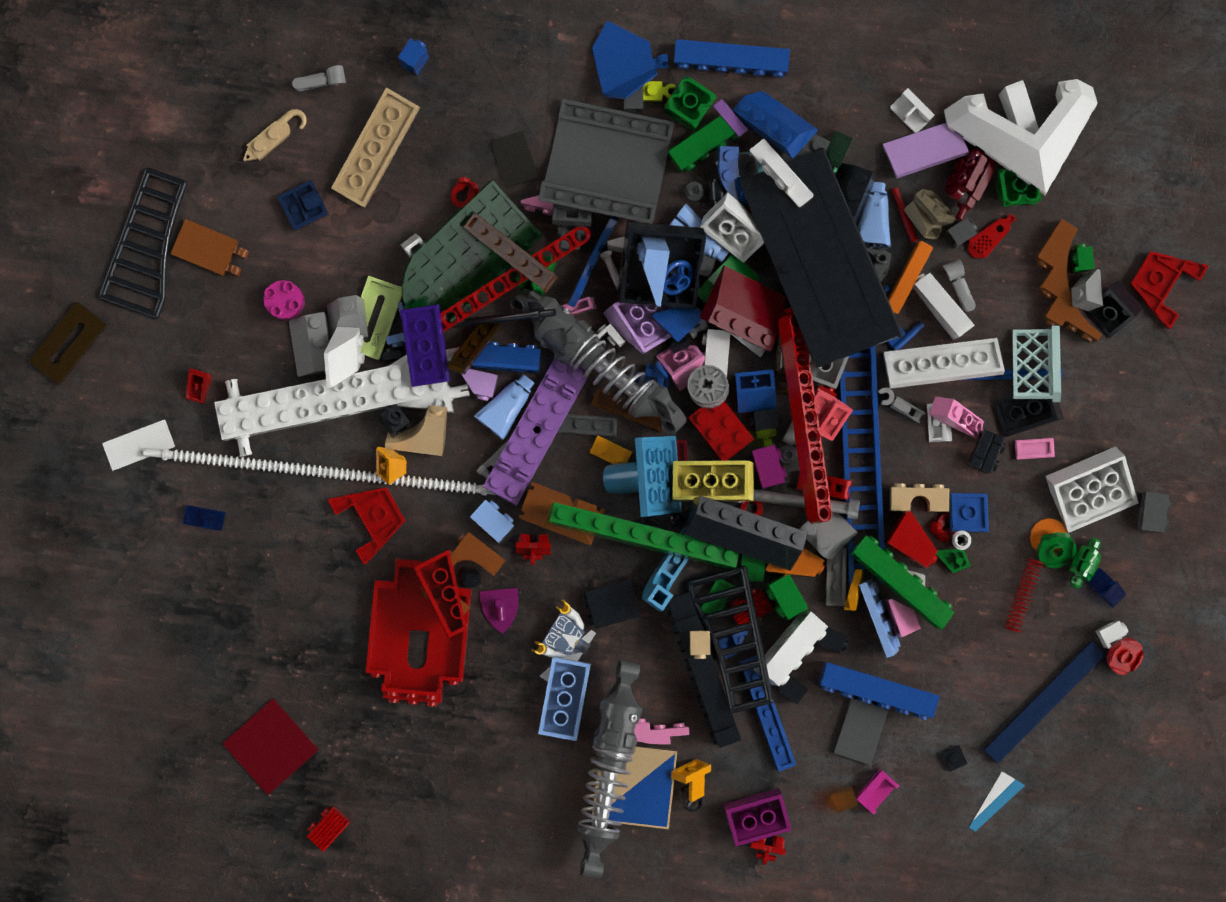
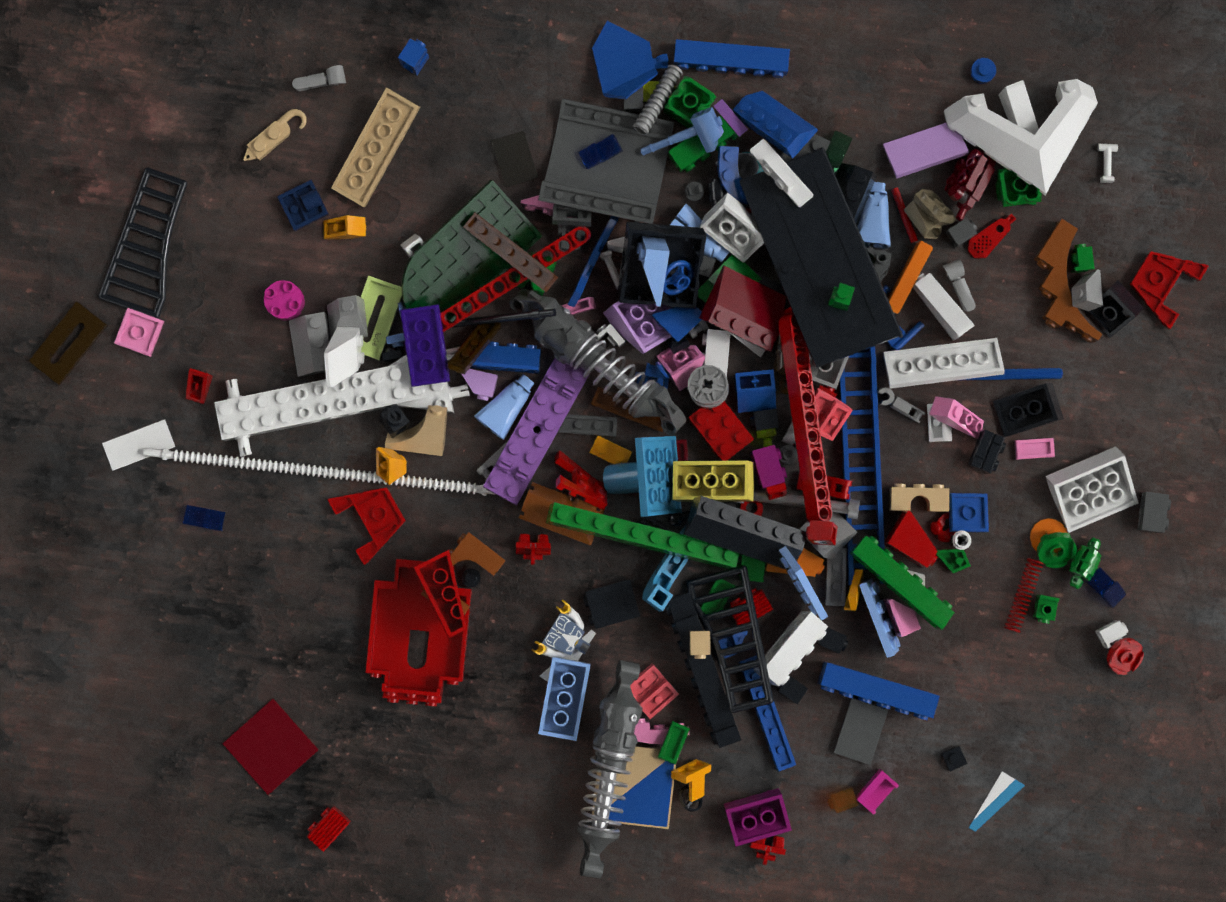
(139, 332): none -> bright pink tile
(207, 248): dark orange tile -> none
(345, 227): none -> light orange slope
(461, 184): red piece -> none
(492, 520): light blue brick -> none
(500, 607): magenta shield -> none
(582, 482): none -> red wing
(600, 152): none -> clear blue slope
(652, 691): none -> coral slope
(658, 99): none -> light grey piece
(673, 742): none -> green tile
(705, 125): none -> medium blue piece
(776, 491): none -> red tile
(785, 596): green brick -> none
(802, 583): none -> light blue plate
(822, 532): none -> red brick
(841, 296): none -> green brick
(911, 111): white panel -> none
(983, 70): none -> blue wheel
(1041, 602): none -> green brick
(1044, 702): dark blue tile -> none
(1053, 366): light aqua fence -> none
(1108, 149): none -> white piece

